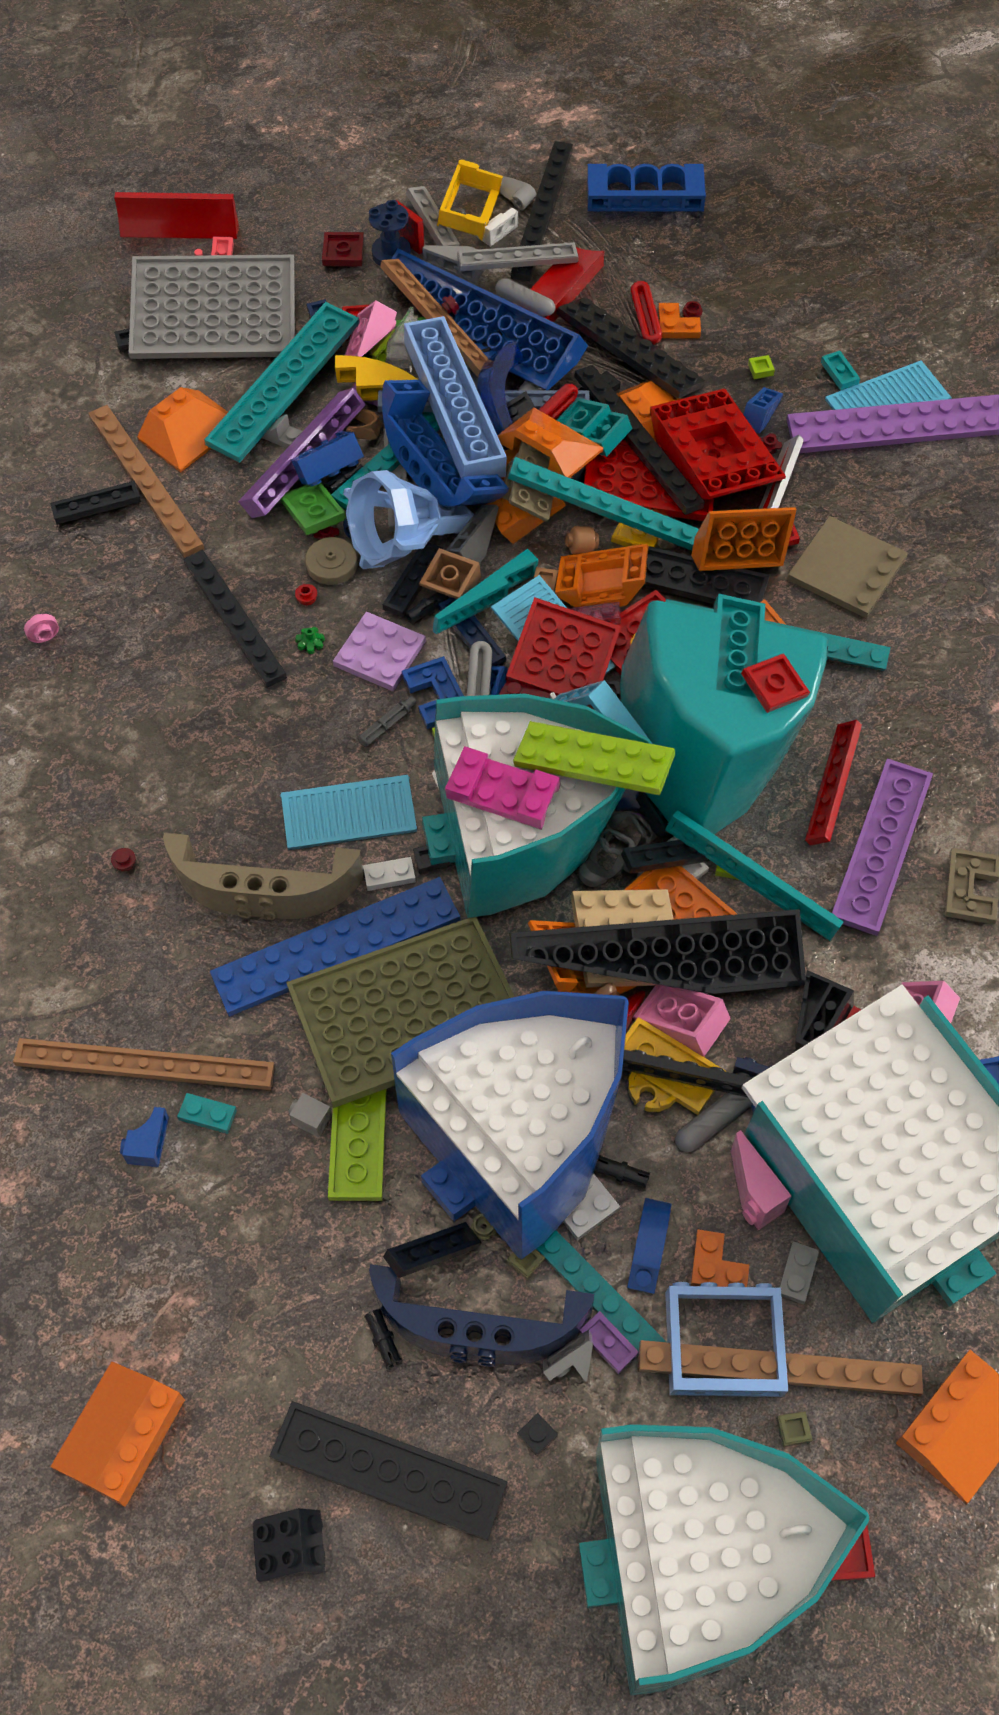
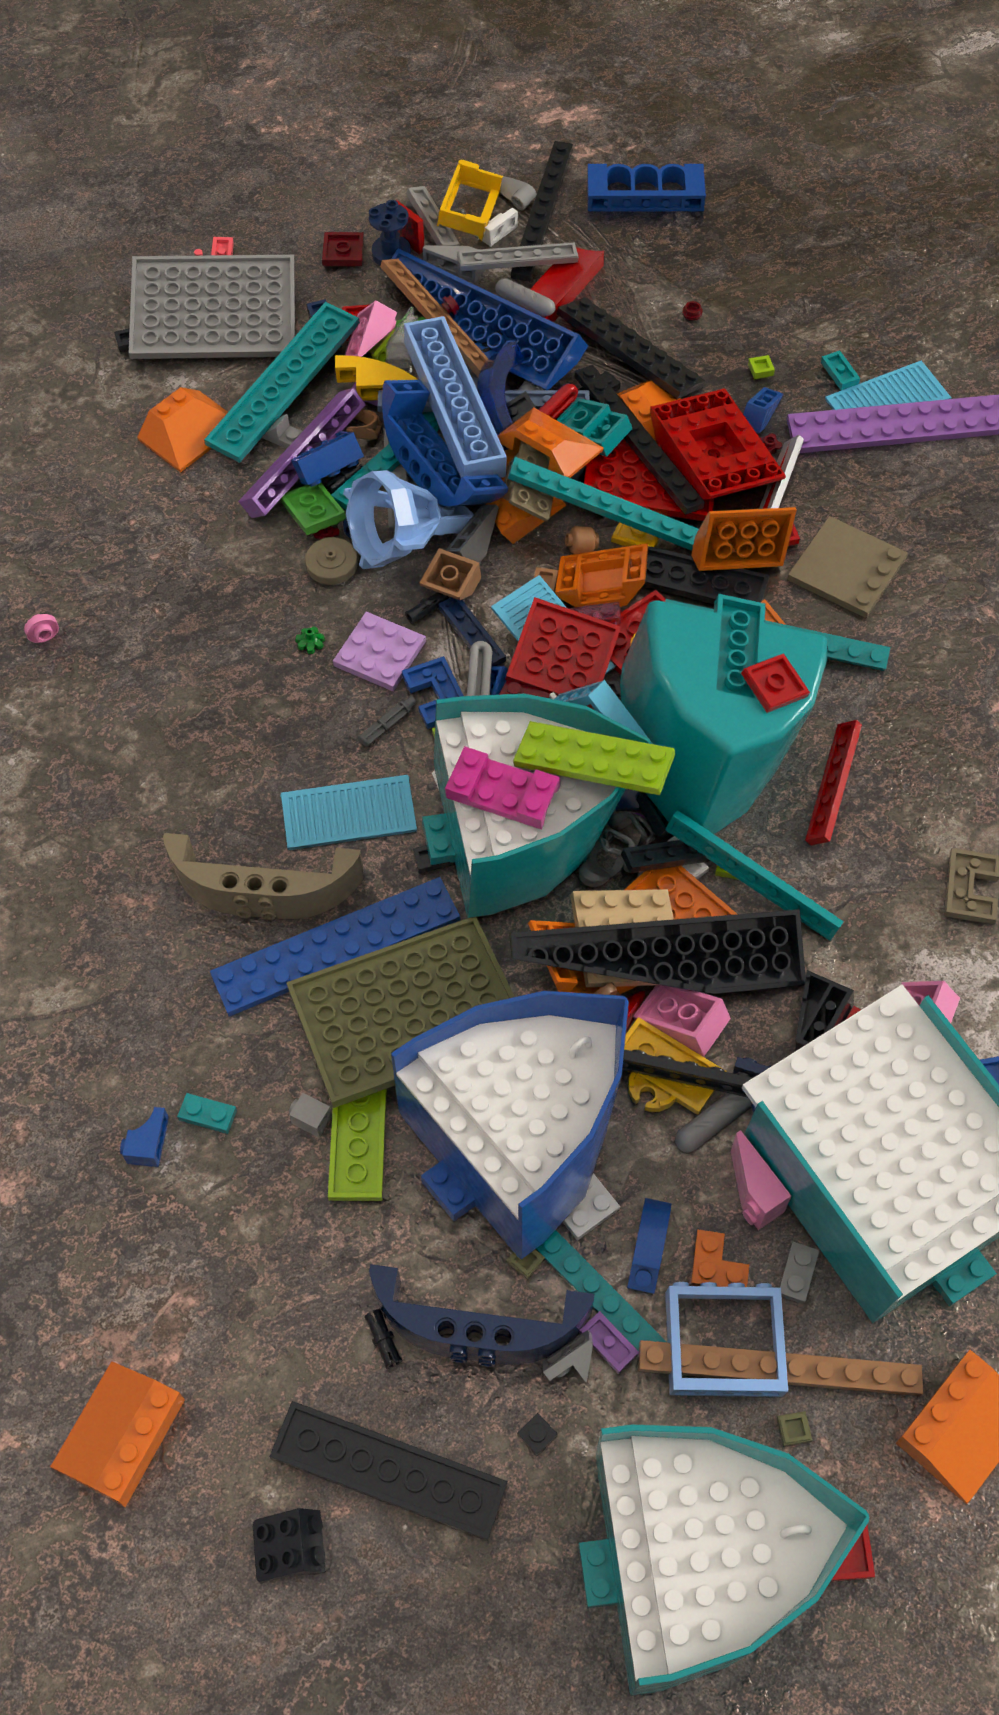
(95, 502): black plate -> none
(123, 859): dark red plate -> none
(144, 1064): medium nougat plate -> none
(146, 481): medium nougat plate -> none
(176, 215): red arch -> none
(235, 619): black plate -> none
(306, 599): red plate -> none
(389, 873): white plate -> none
(408, 584): black plate -> none
(431, 1249): black plate -> none
(482, 1234): olive plate -> none
(487, 592): teal slope -> none
(622, 1171): black pin -> none
(646, 312): red piece -> none
(675, 326): orange plate -> none
(881, 847): medium lavender plate -> none

